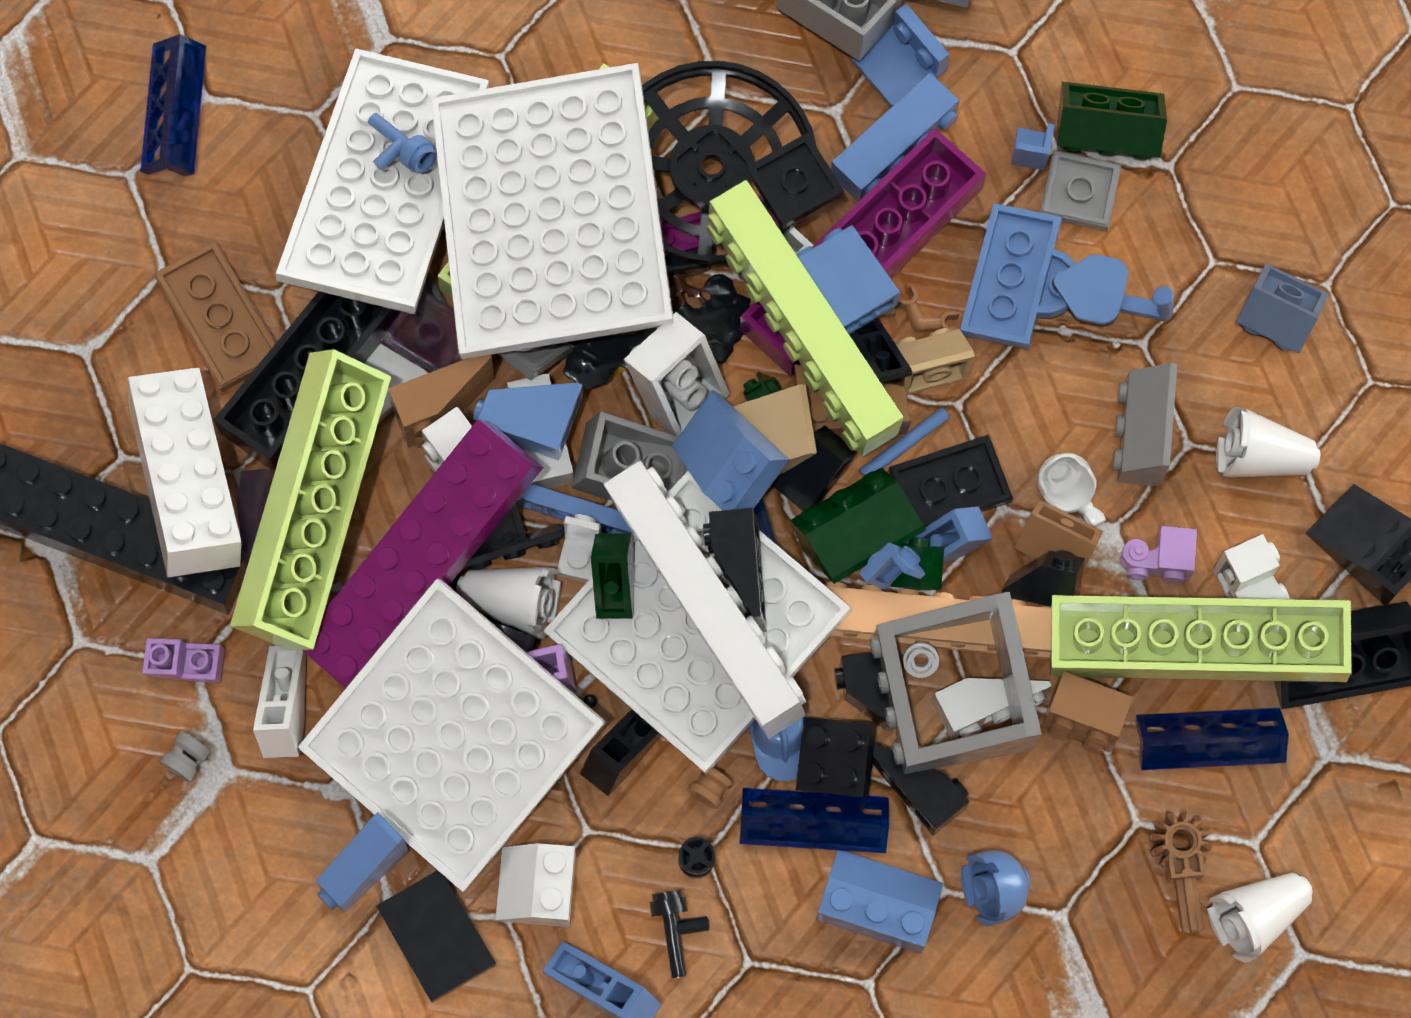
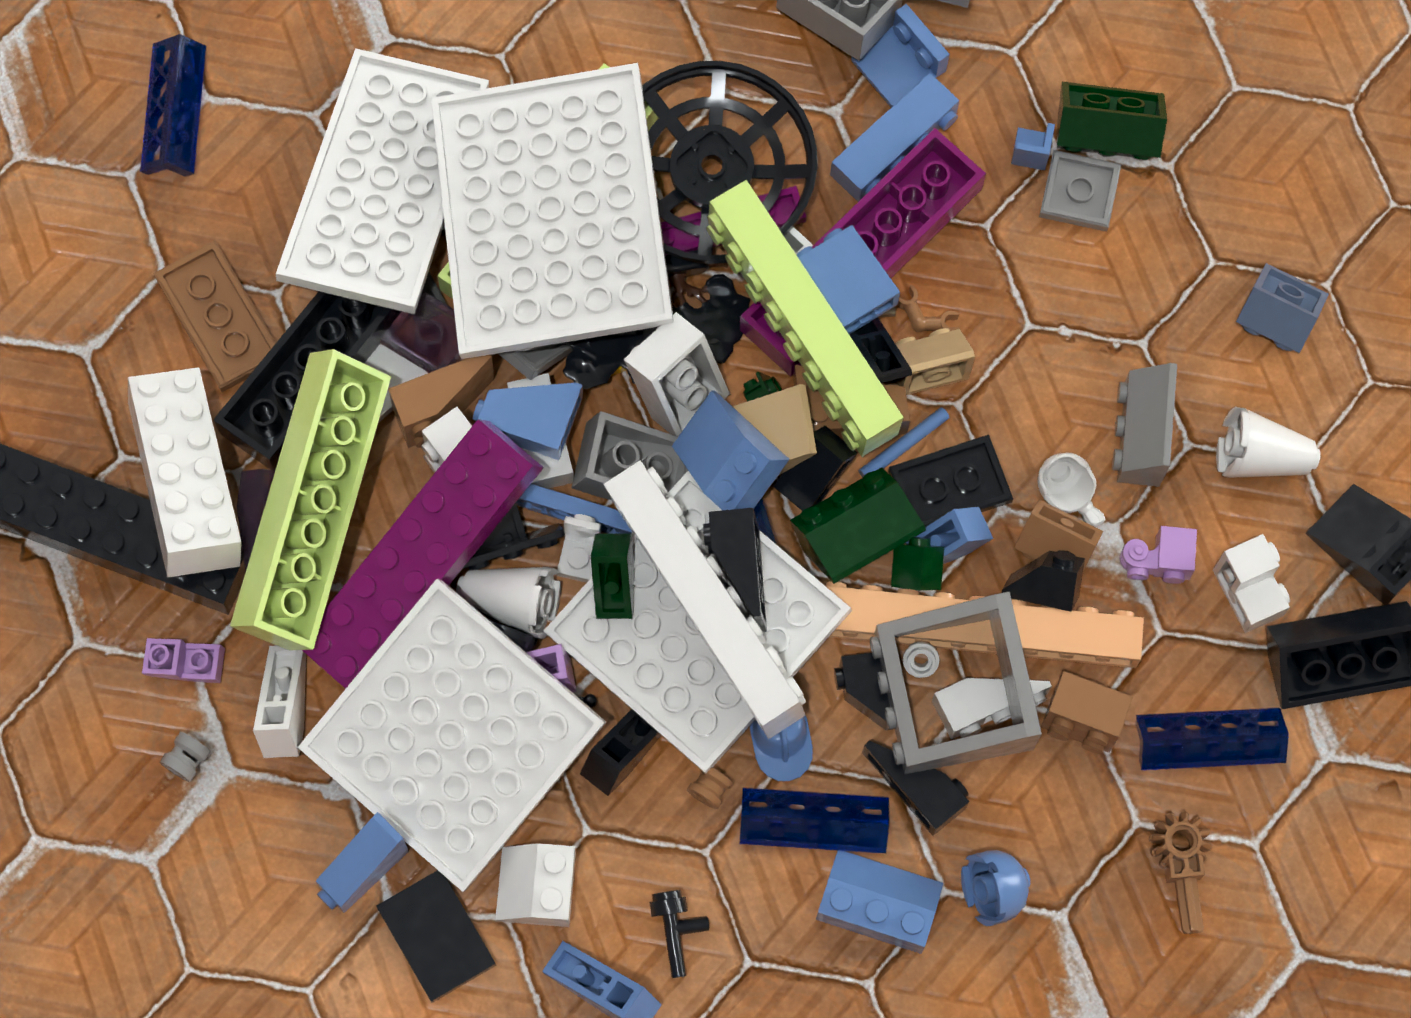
(414, 153): medium blue piece -> none
(700, 852): black wheel -> none
(794, 181): black plate -> none
(836, 757): black plate -> none
(889, 563): medium blue bracket -> none
(1018, 278): medium blue plate -> none
(1201, 638): yellowish green brick -> none
(1258, 913): white cone -> none

